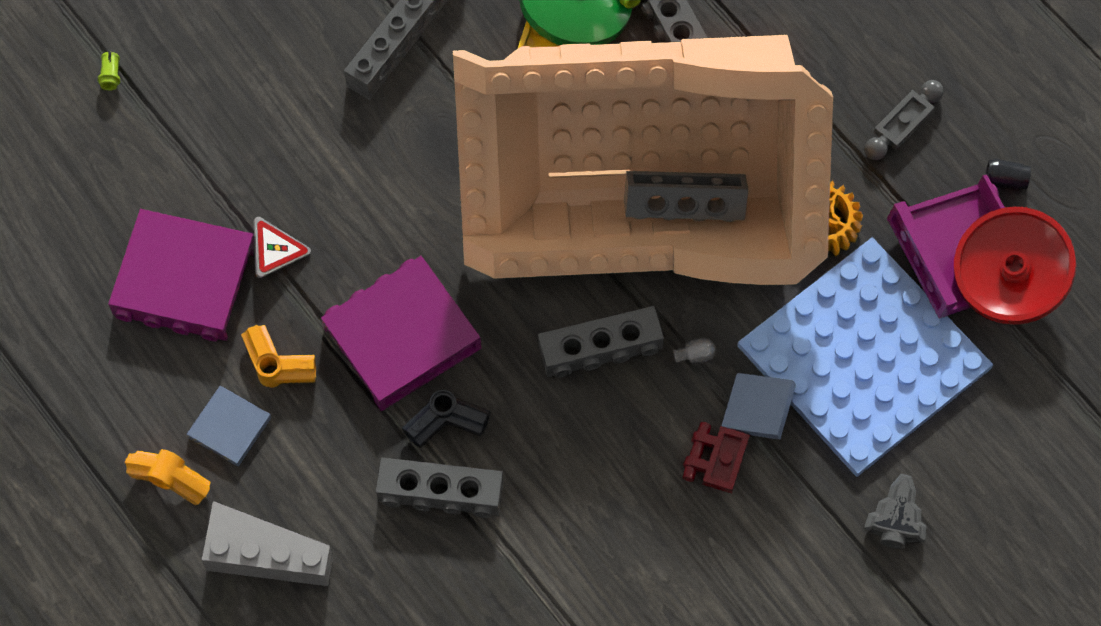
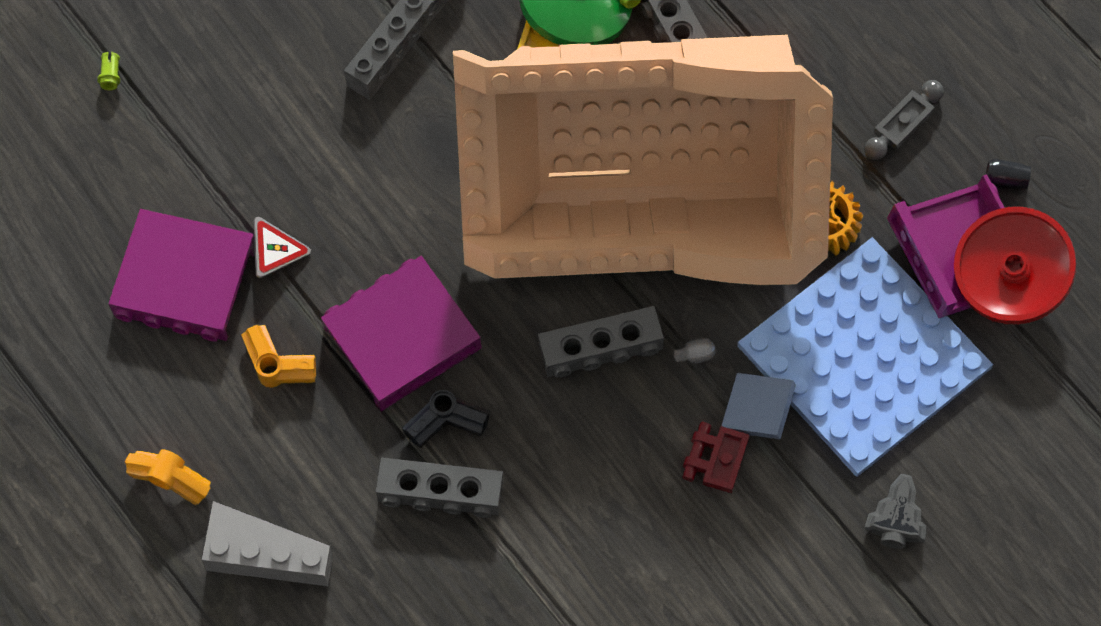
(229, 426): sand blue tile -> none
(673, 186): dark grey brick -> none

